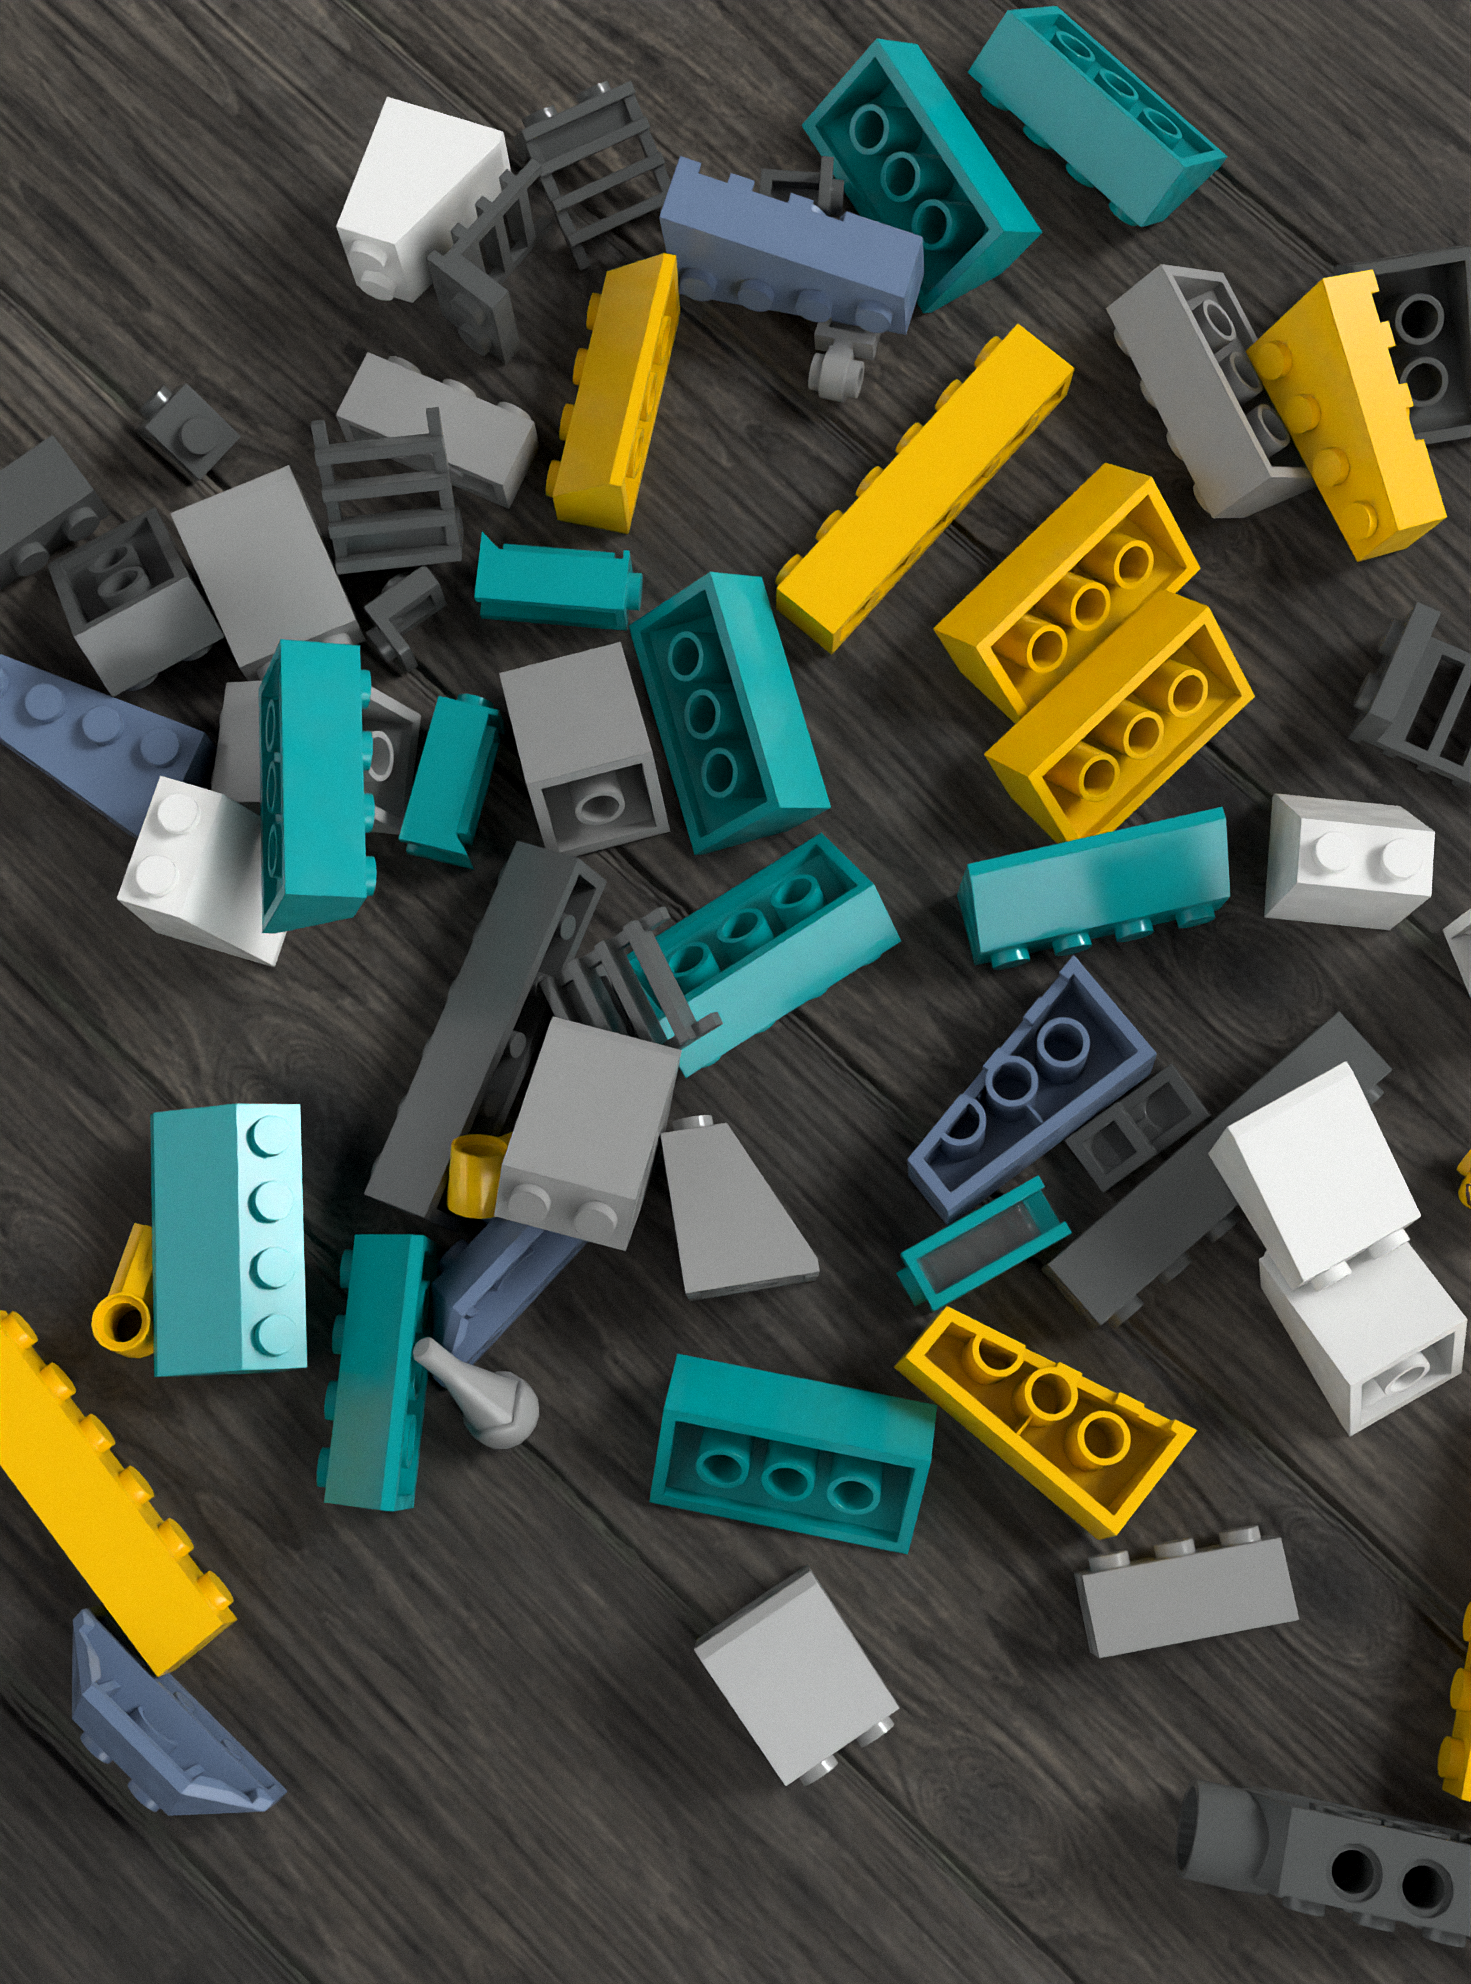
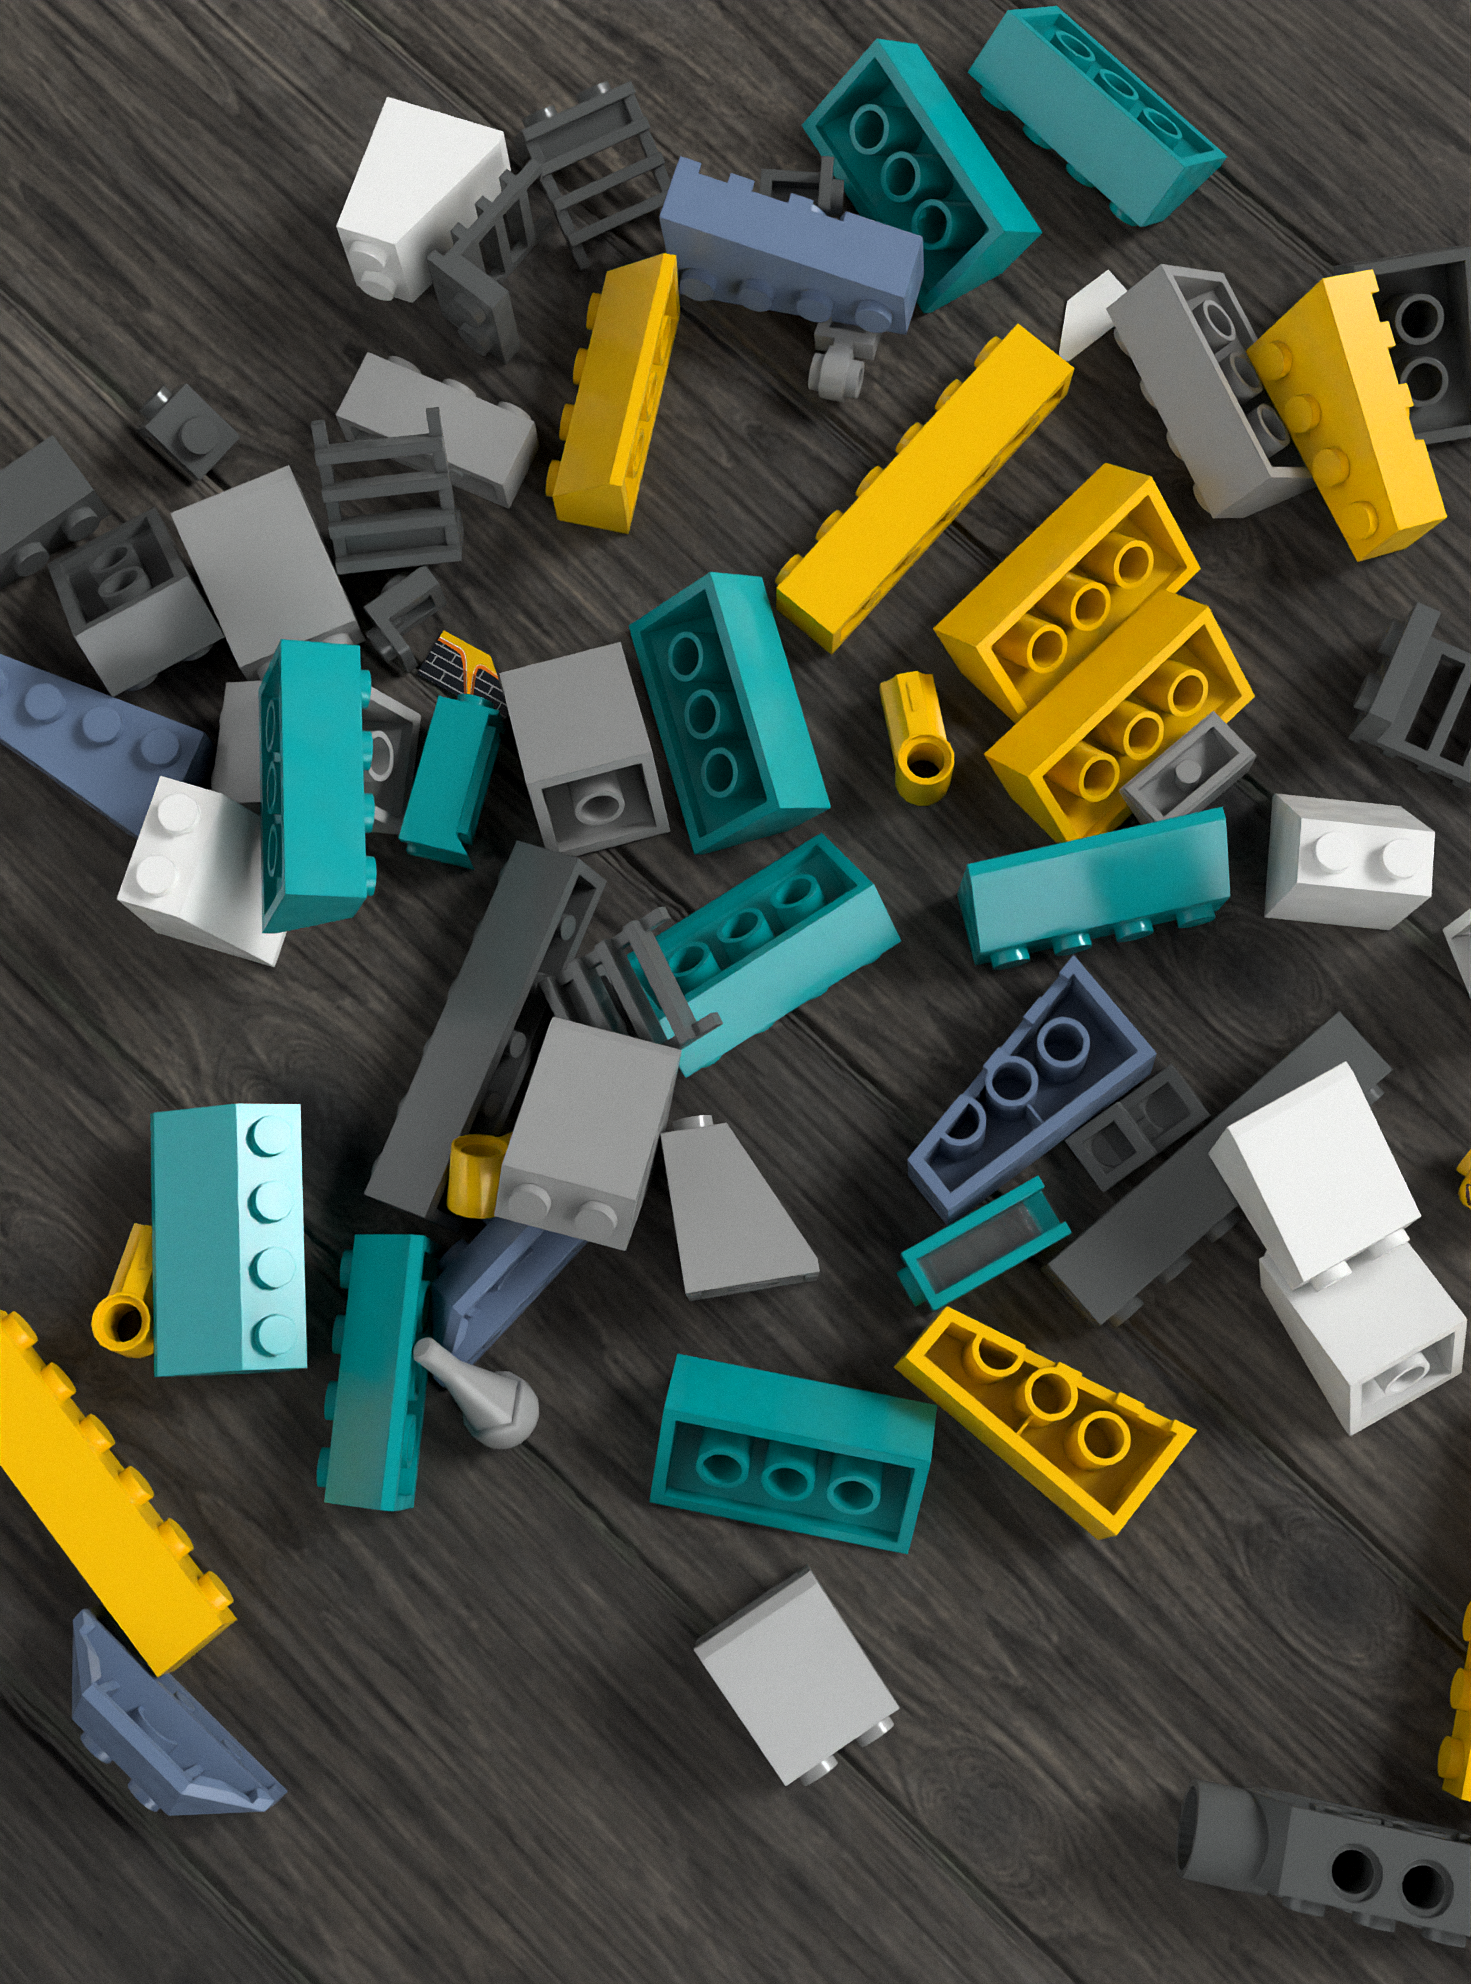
(463, 671): none -> sticker
(556, 586): teal window -> none
(916, 735): none -> yellow piece
(1087, 315): none -> white sticker
(1185, 1592): light grey brick -> none
(1189, 773): none -> light grey slope

